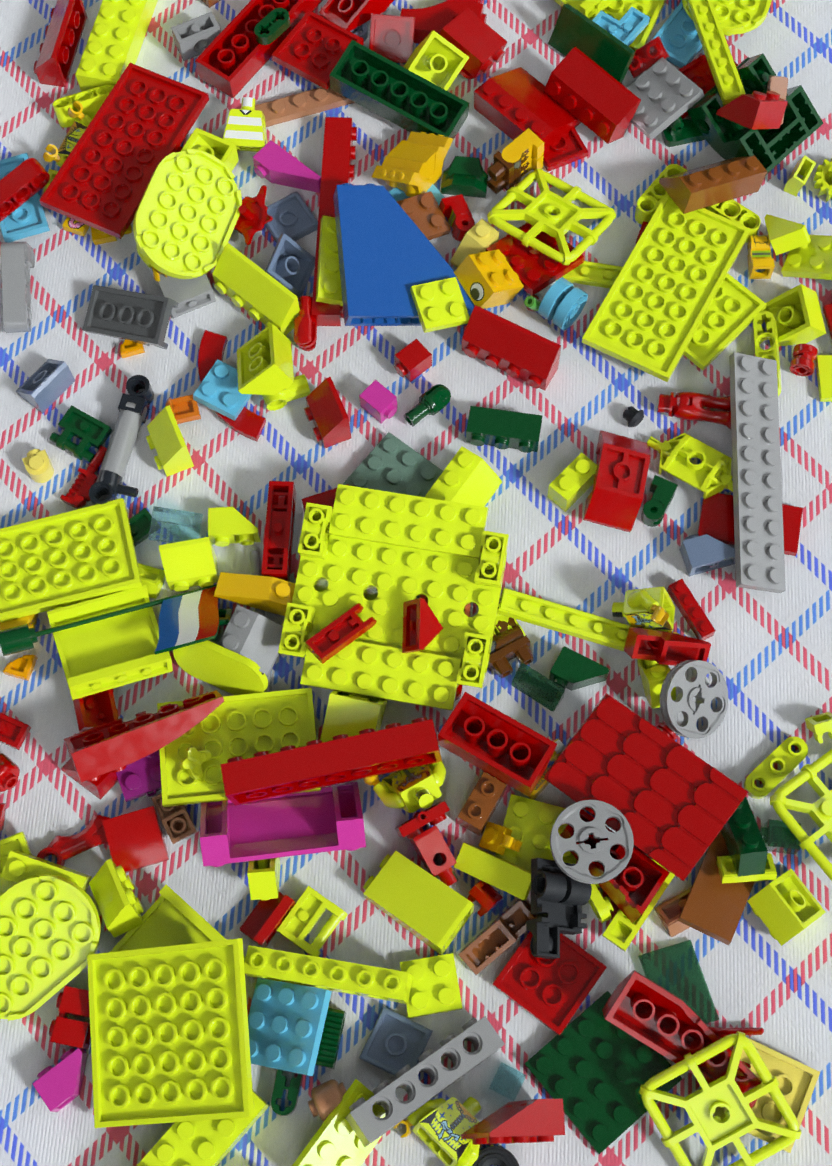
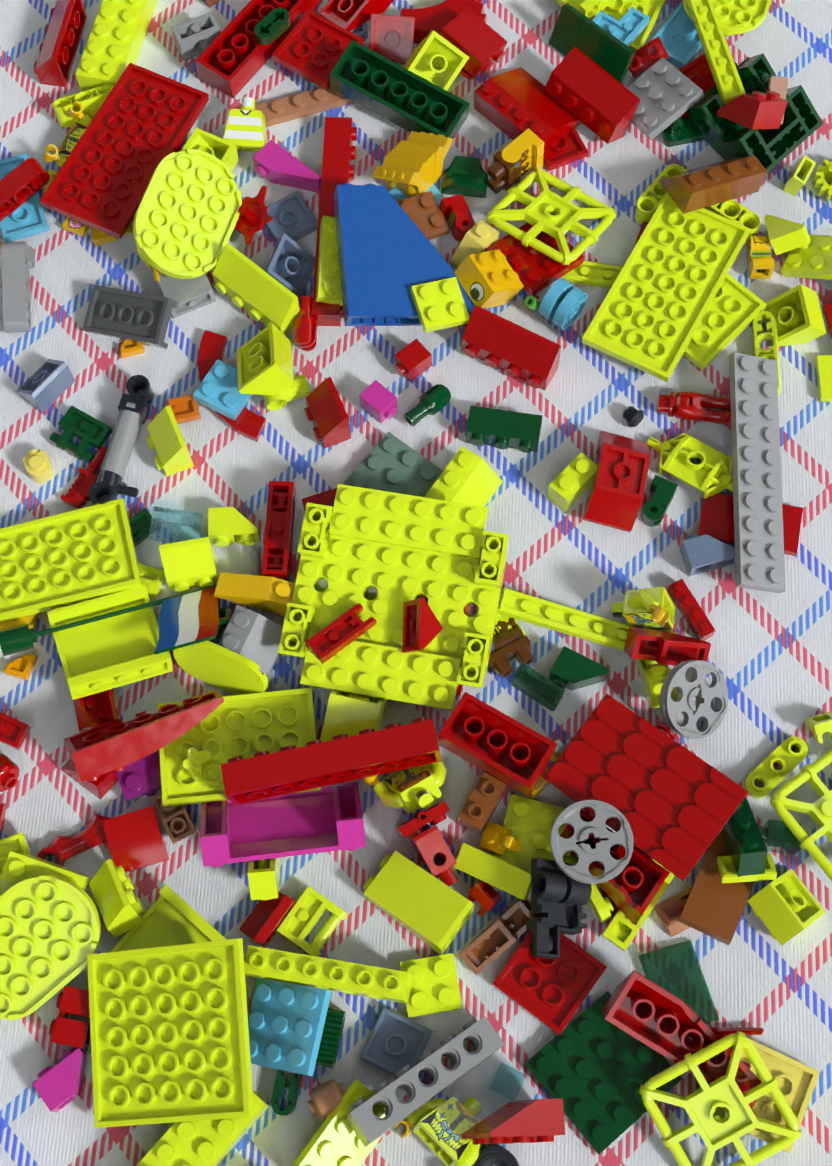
(803, 360): red wheel -> none

